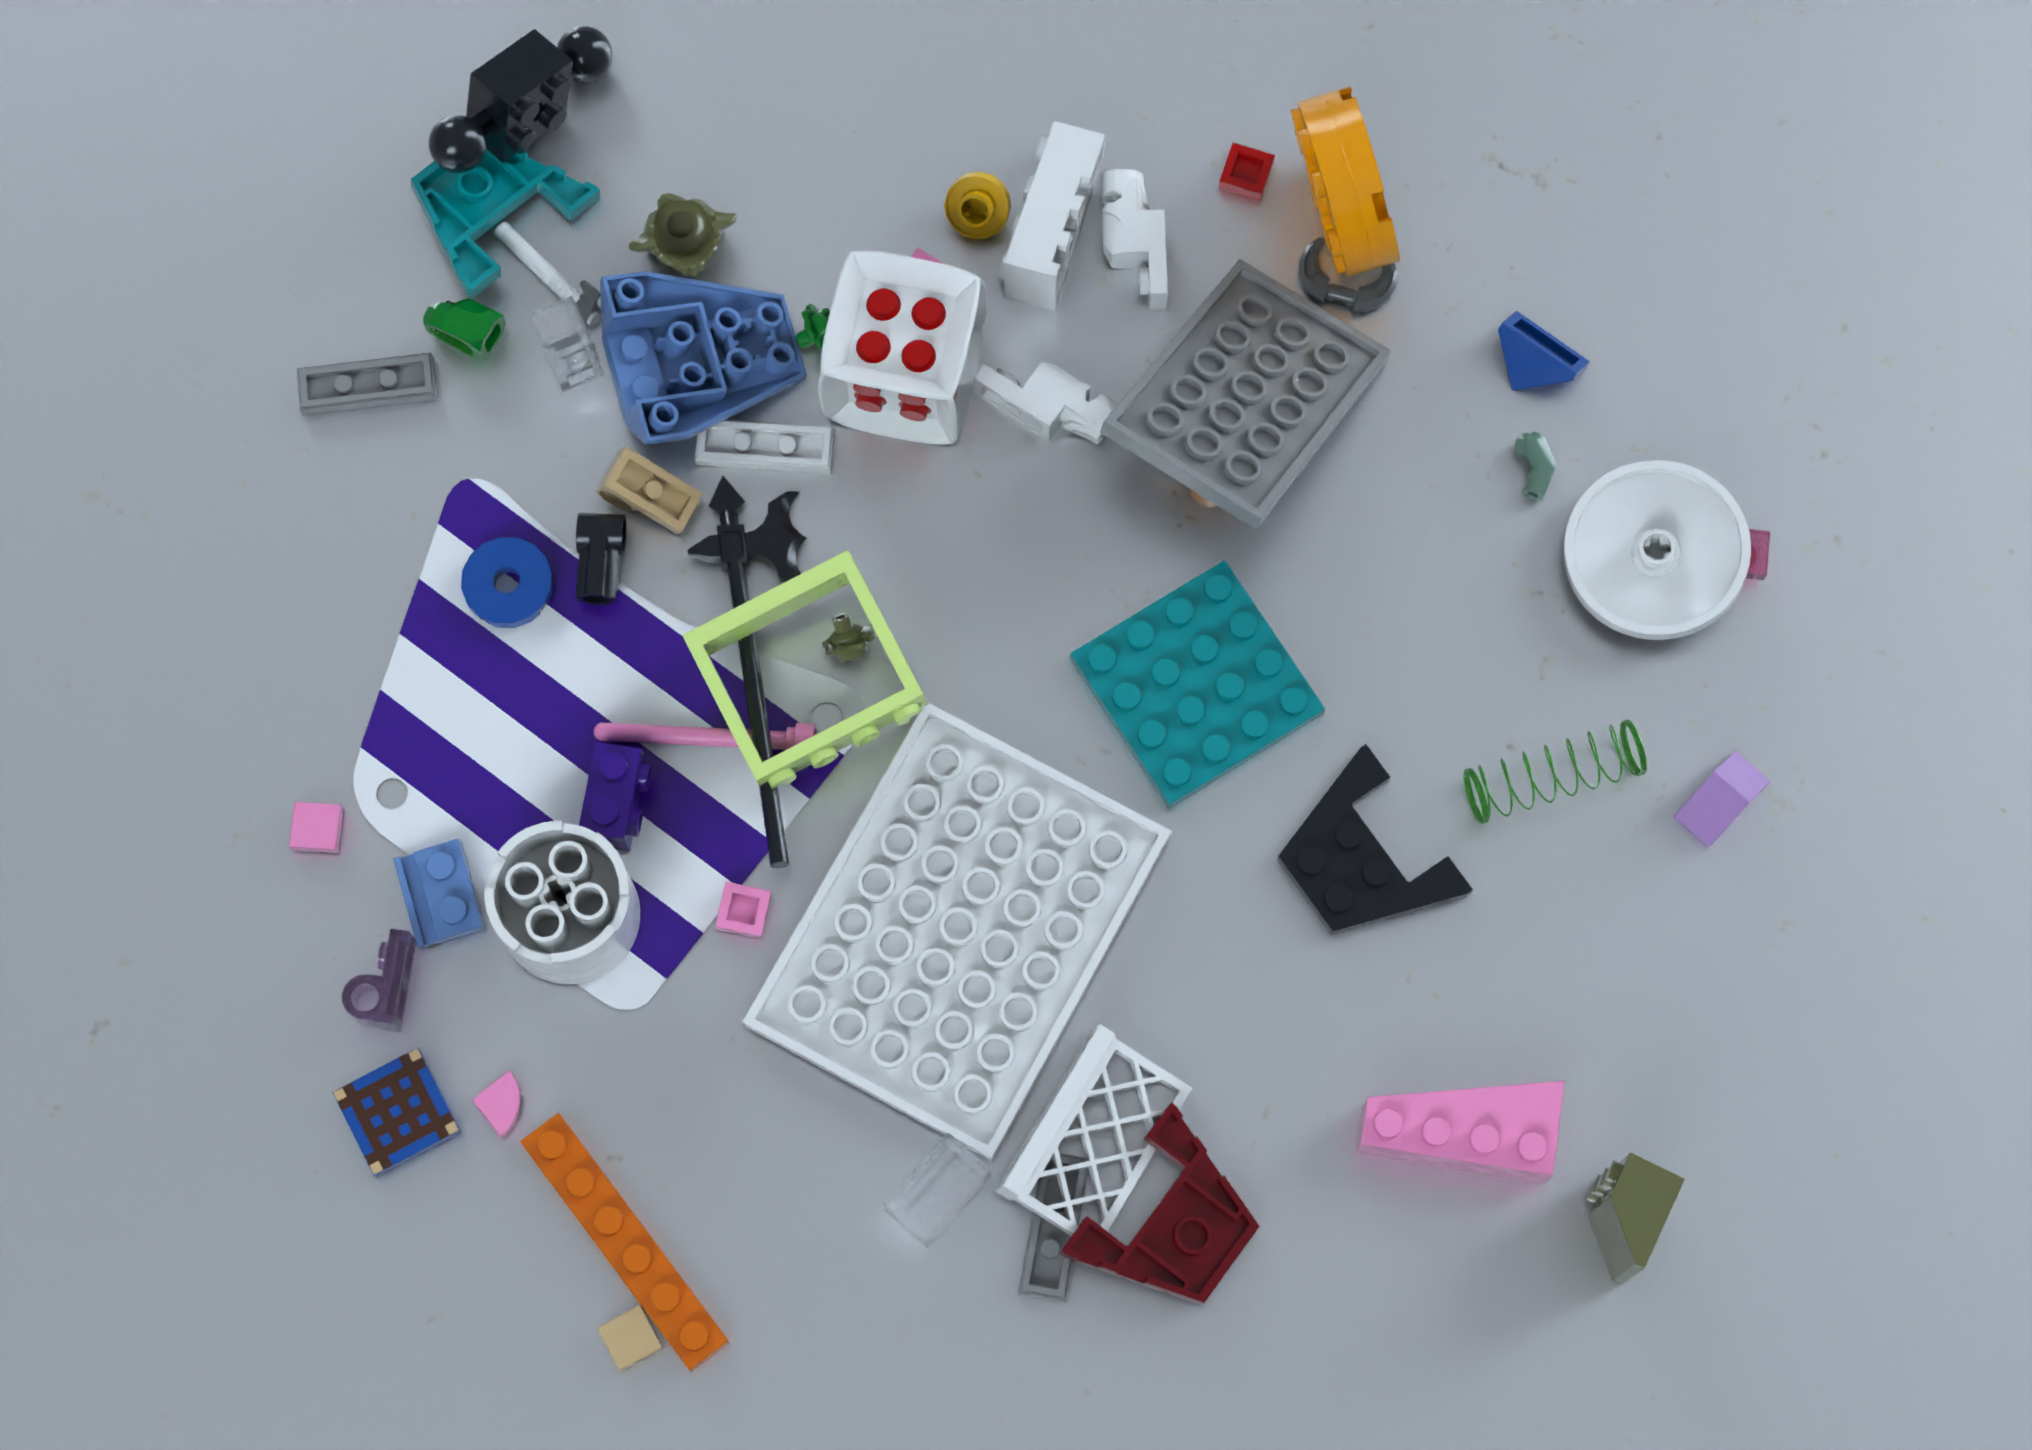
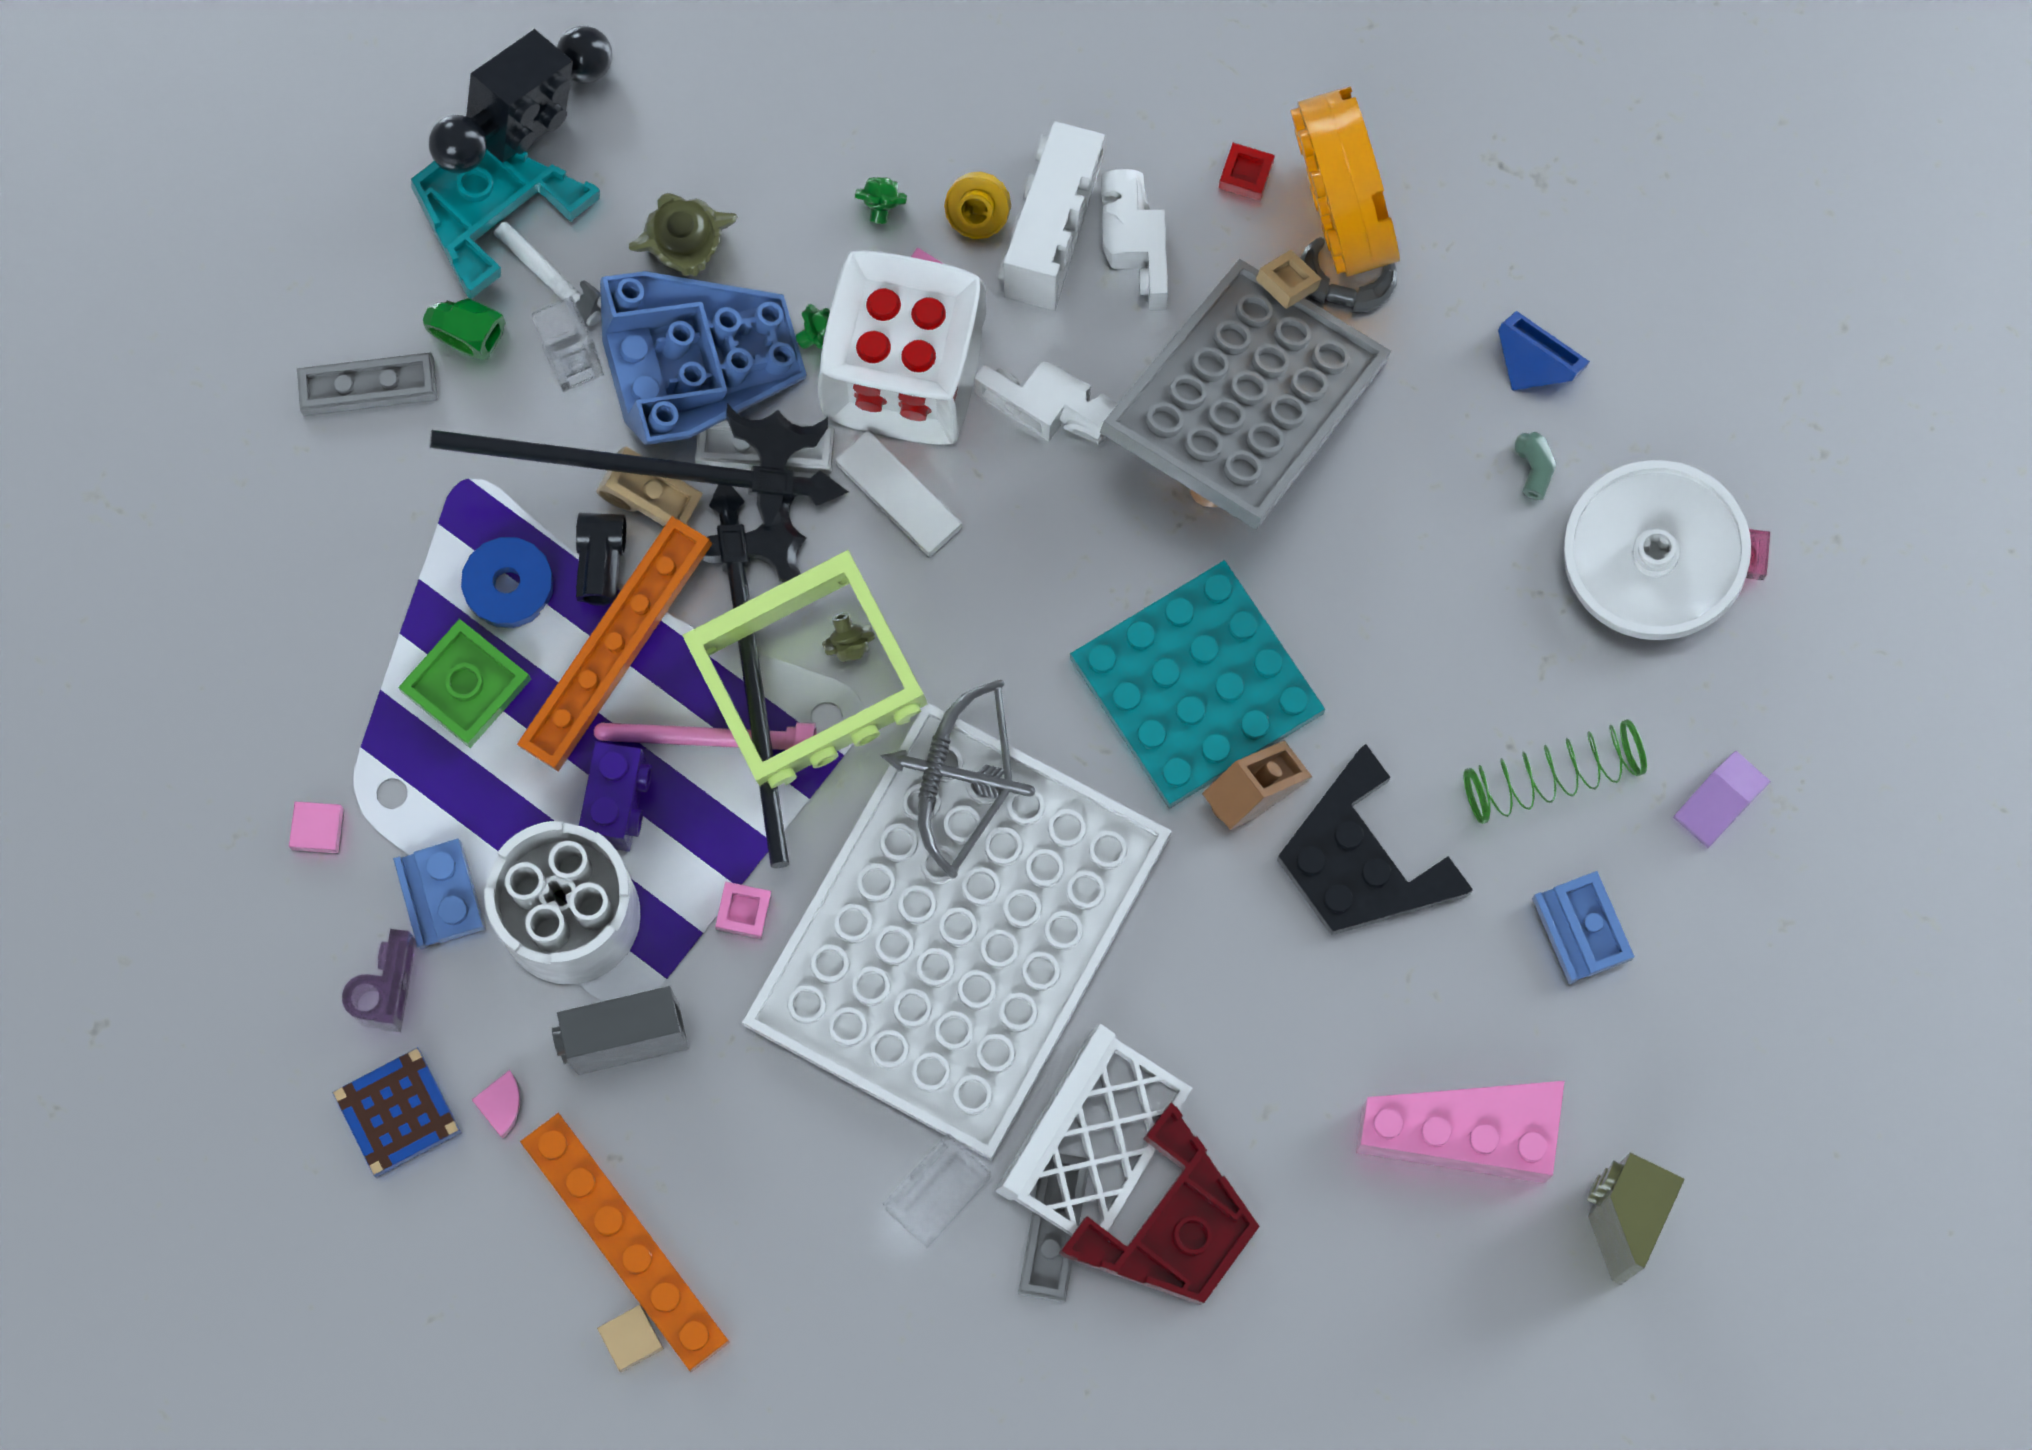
(464, 683): none -> bright green plate
(614, 643): none -> orange plate
(620, 1031): none -> dark grey brick
(771, 437): none -> black piece
(880, 196): none -> green plant
(898, 493): none -> white tile
(986, 780): none -> flat silver piece
(1256, 784): none -> medium nougat slope
(1288, 279): none -> tan tile
(1583, 927): none -> medium blue plate

